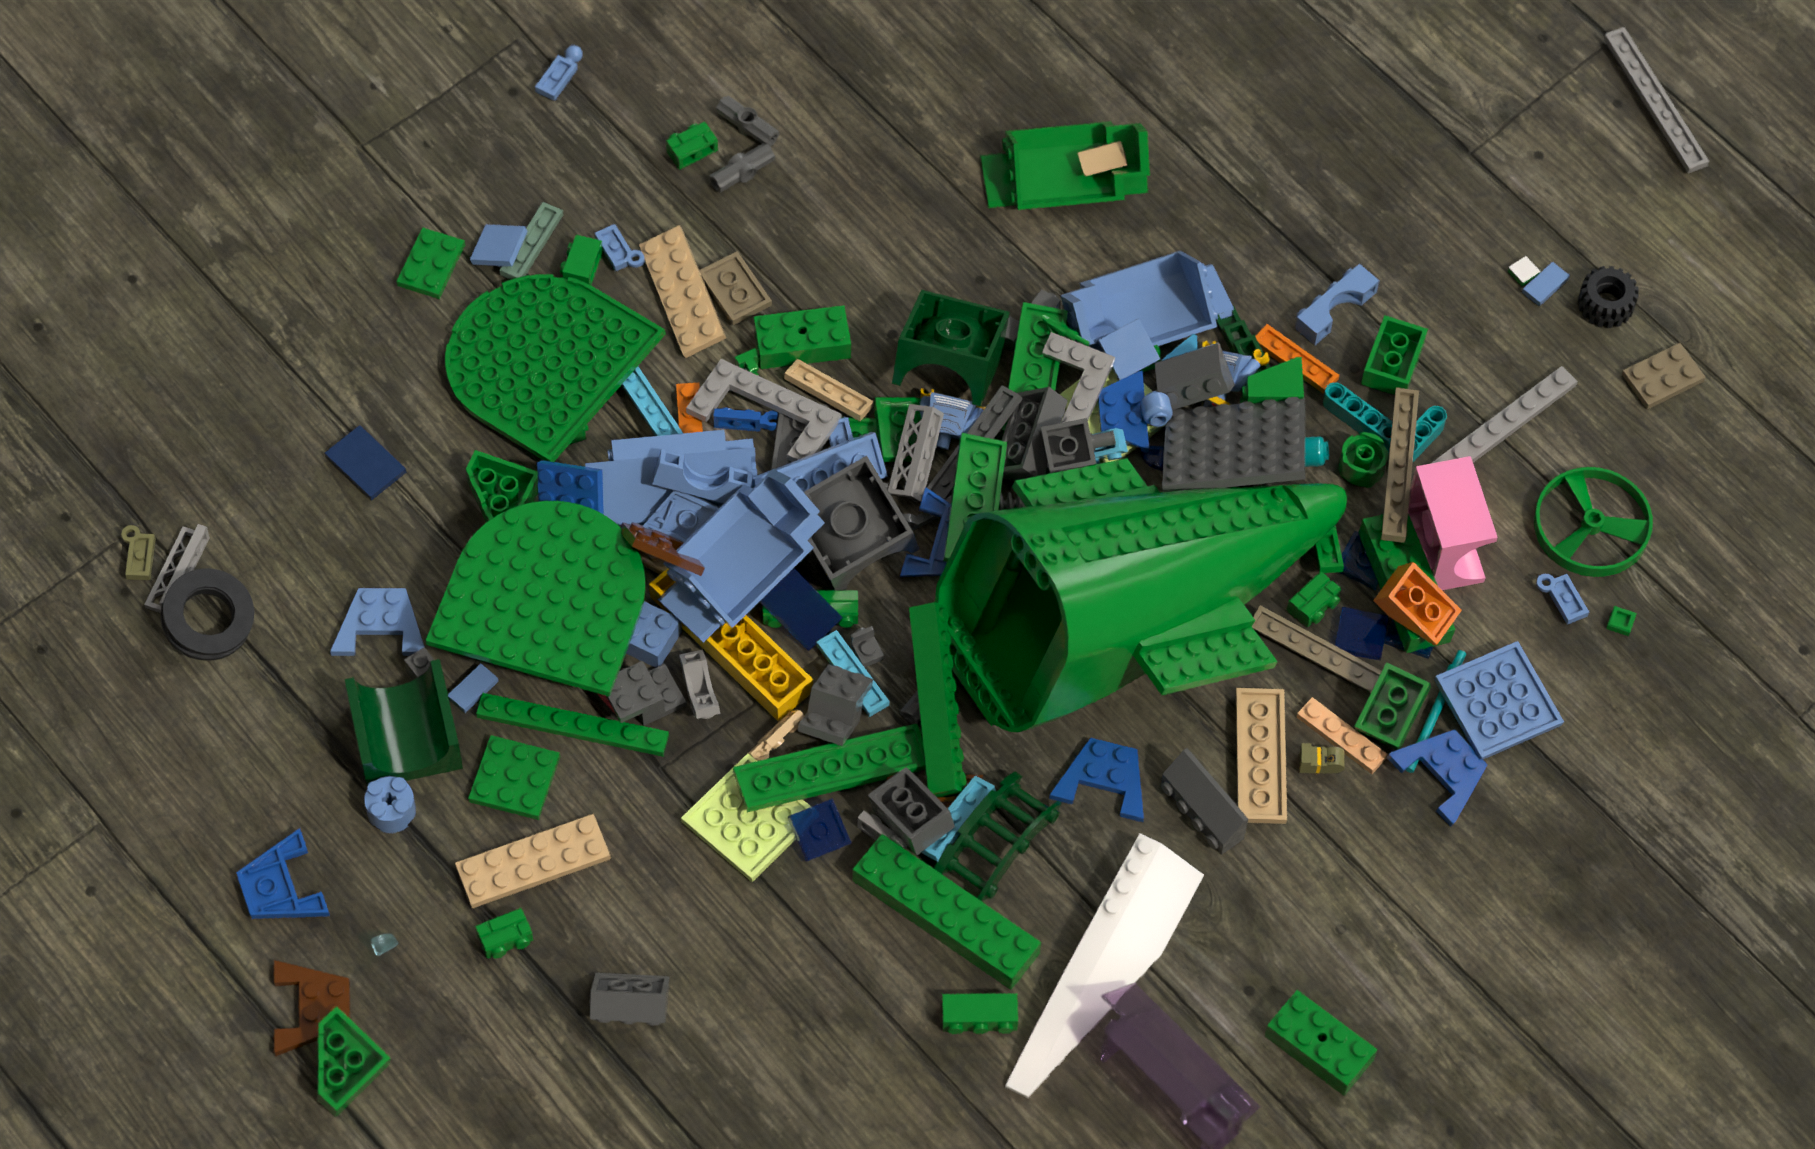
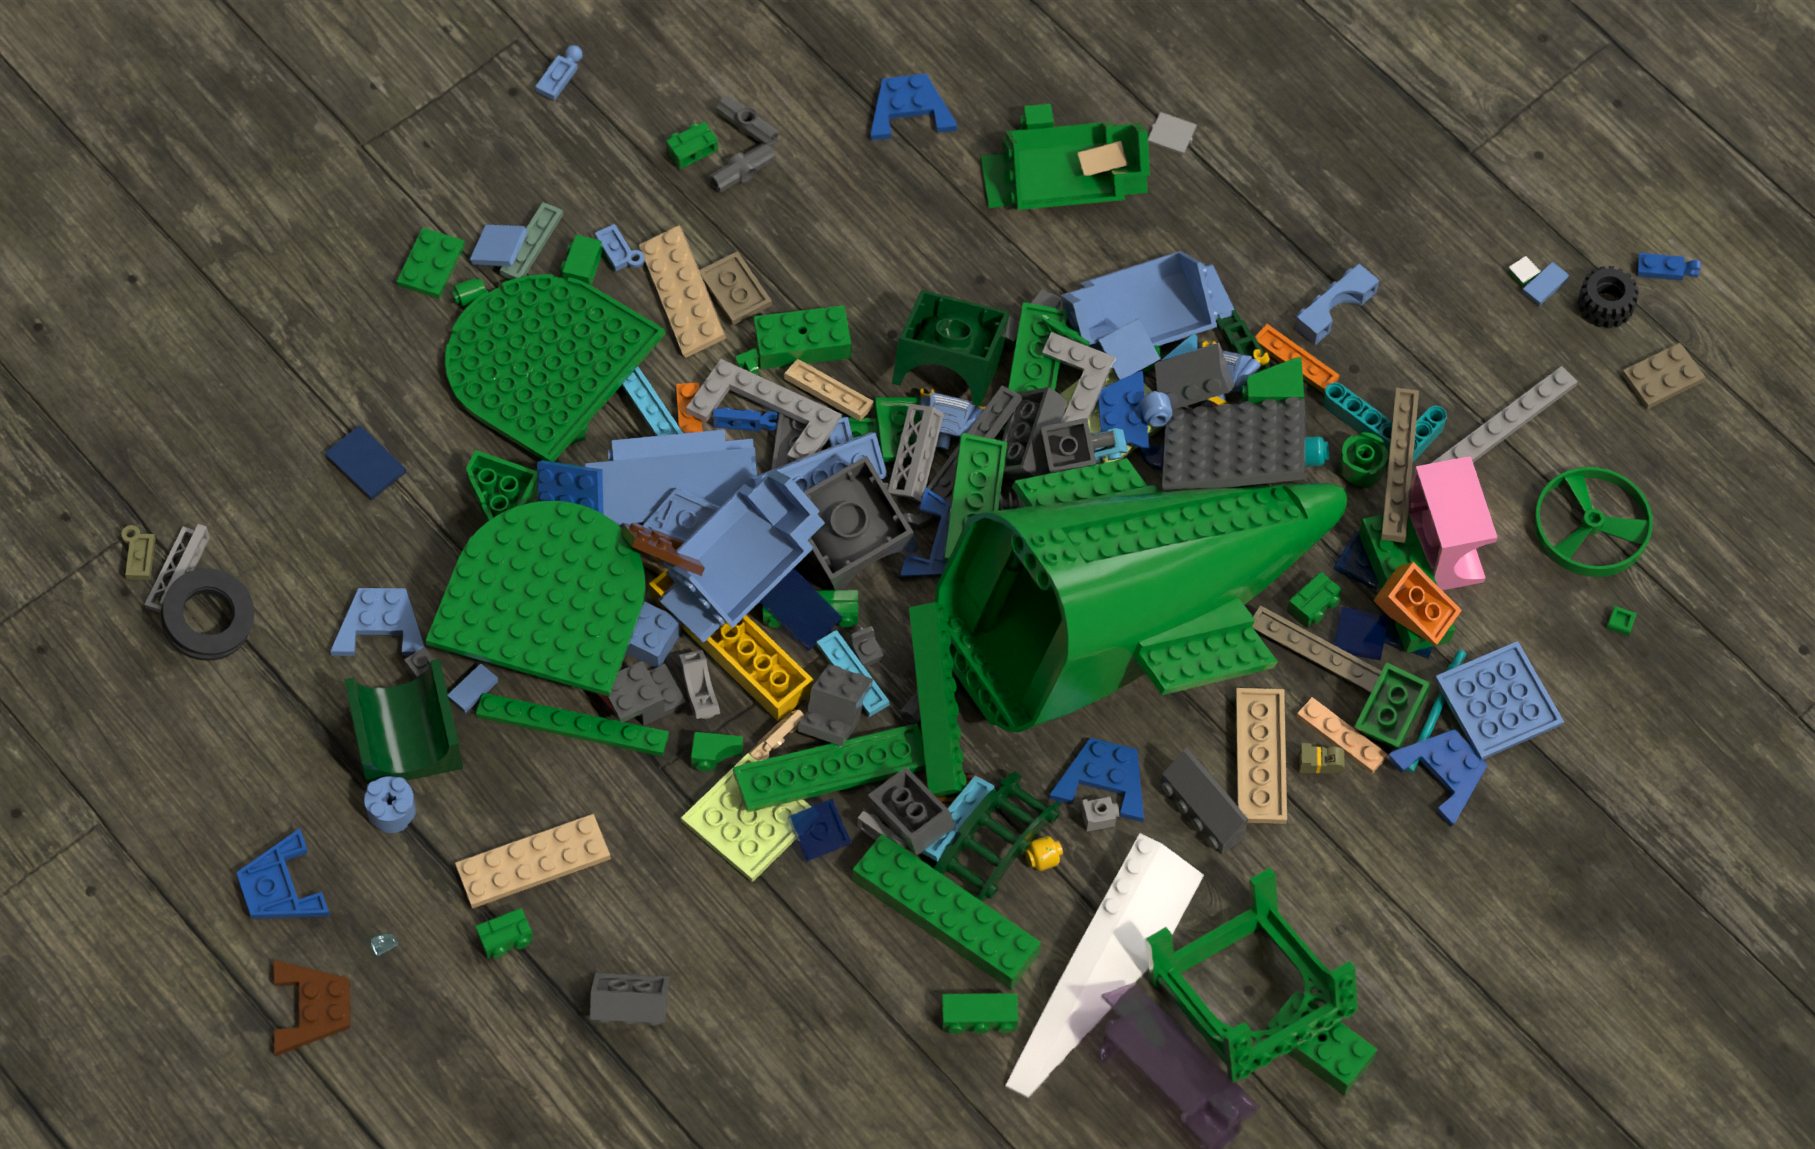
(345, 1061): green brick -> none
(468, 291): none -> green brick
(514, 777): green plate -> none
(674, 473): medium blue arch -> none
(713, 748): none -> green arch
(906, 98): none -> blue wing
(1036, 117): none -> green brick
(1043, 853): none -> yellow head
(1099, 820): none -> light grey brick
(1172, 133): none -> light grey piece
(1234, 1045): none -> green arch
(1329, 553): green plate -> none
(1394, 355): green brick -> none
(1564, 596): medium blue hinge -> none
(1656, 100): light grey plate -> none
(1666, 266): none -> blue plate

